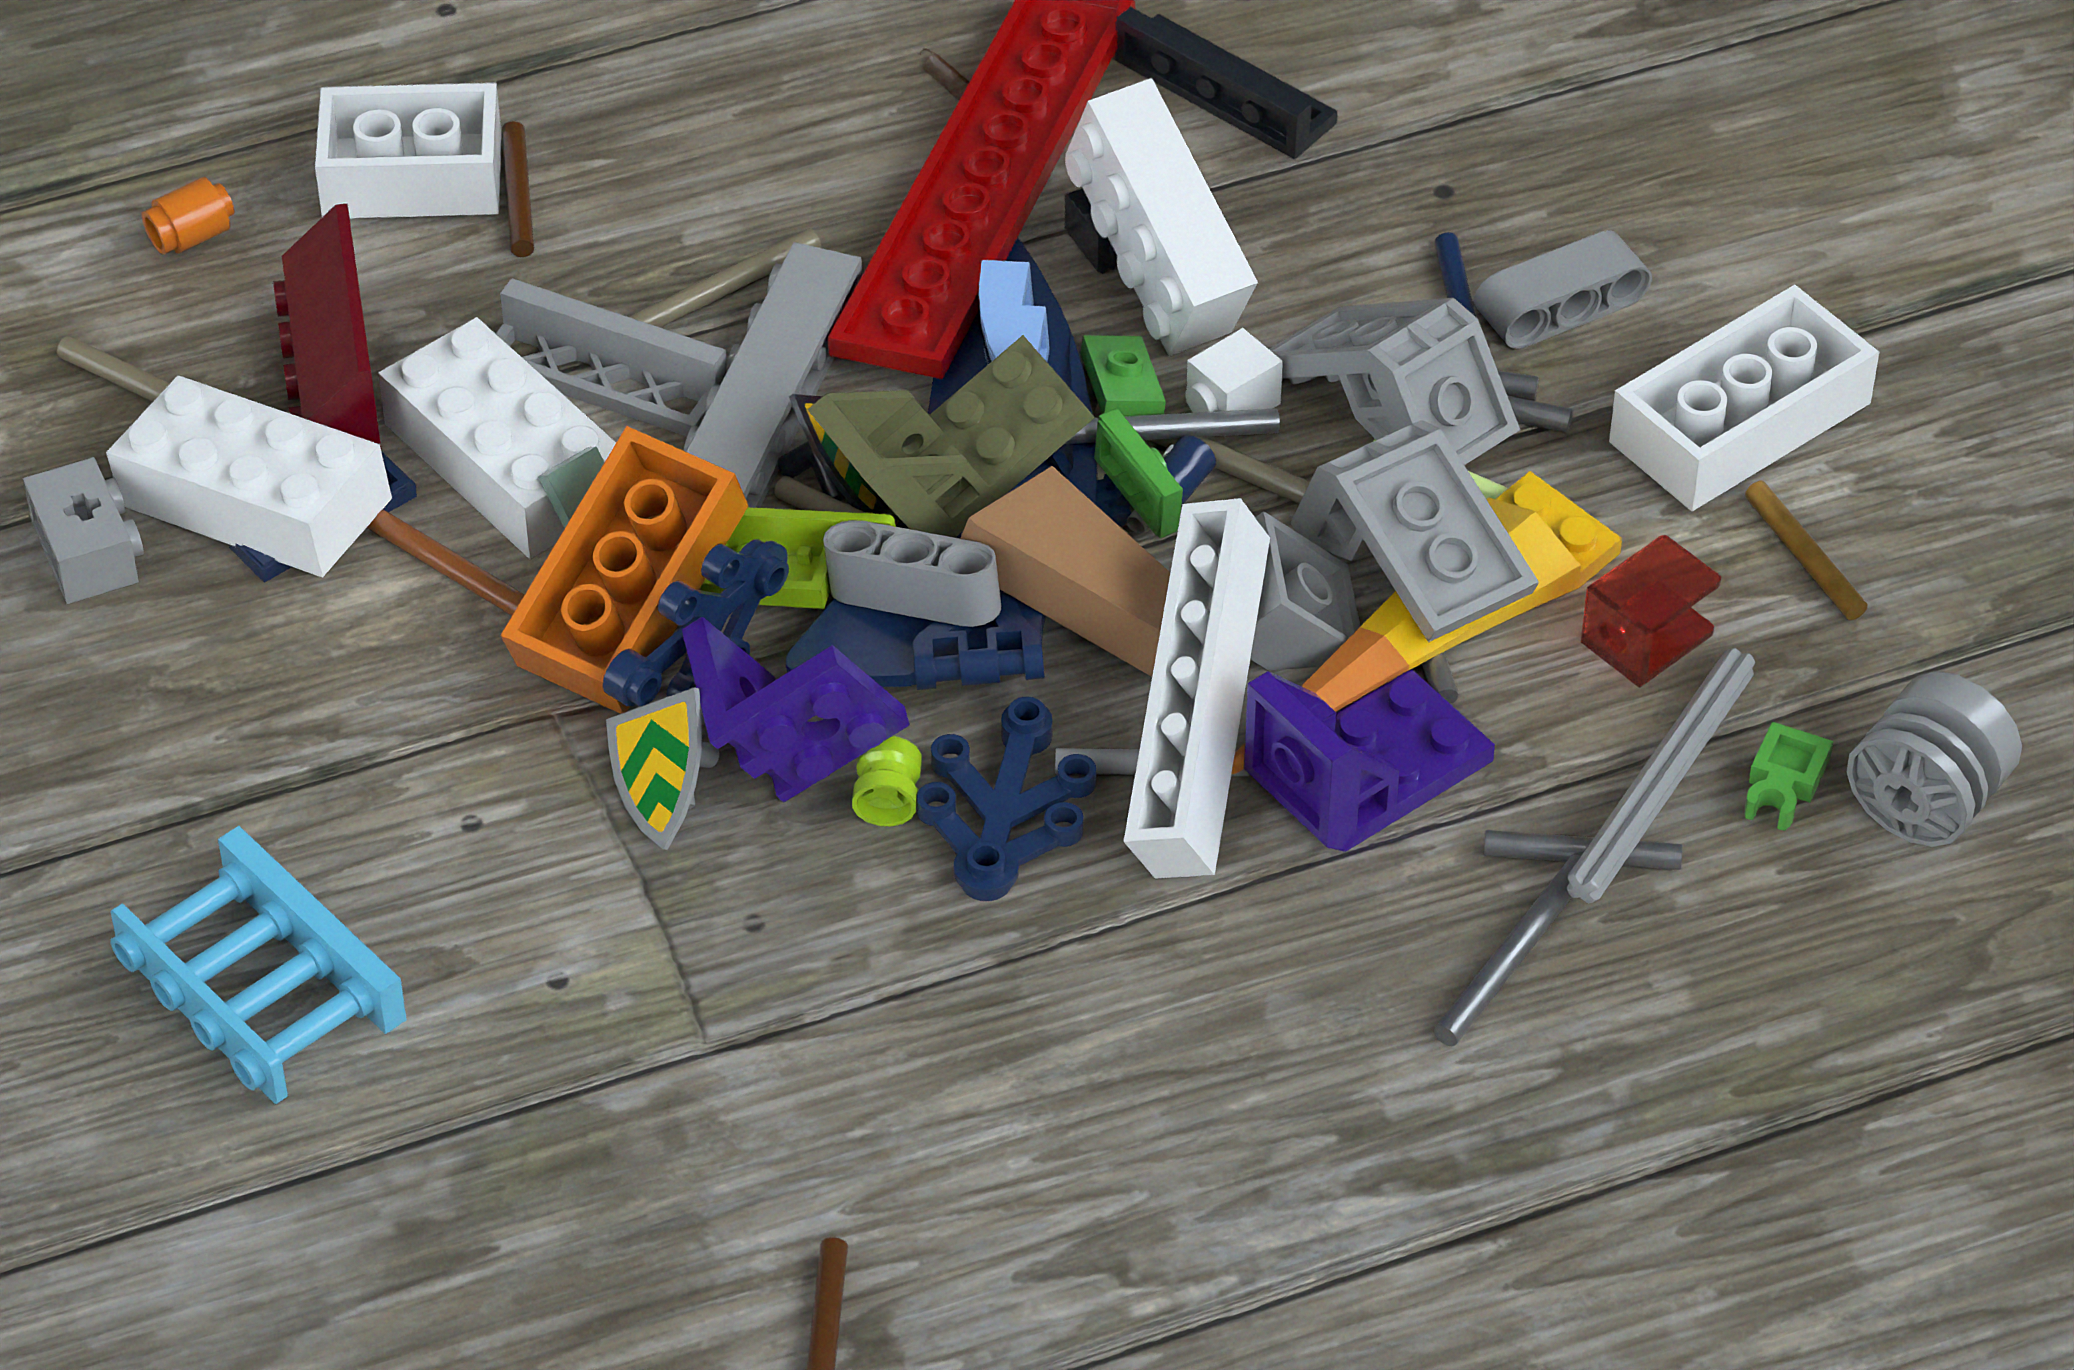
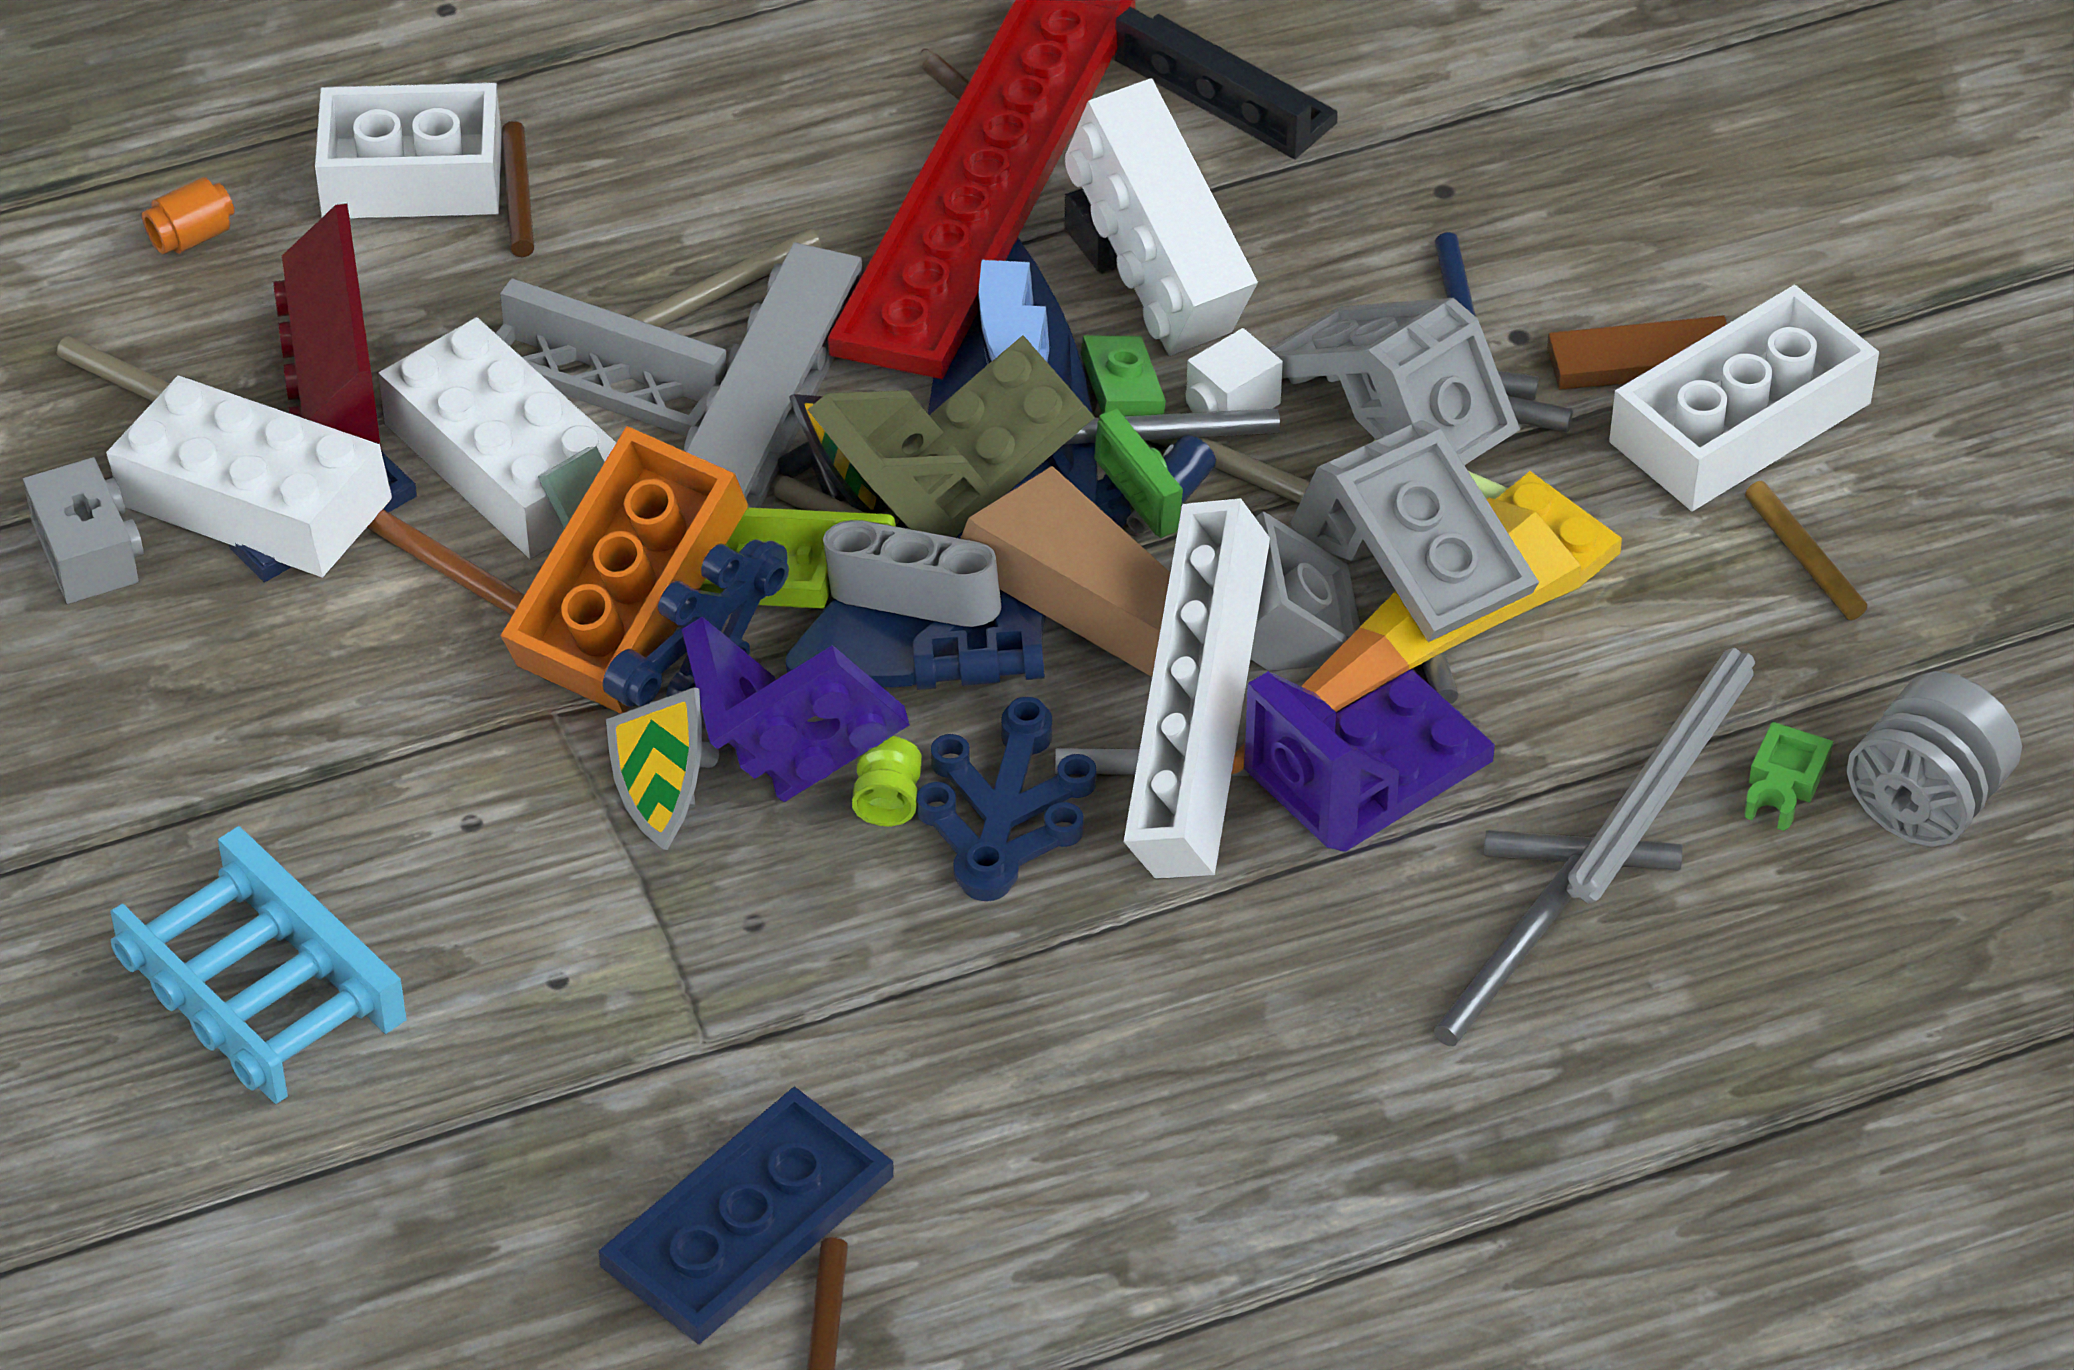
(746, 1214): none -> dark blue plate
(1562, 289): light grey beam -> none
(1623, 351): none -> dark orange tile
(1643, 612): clear red piece -> none

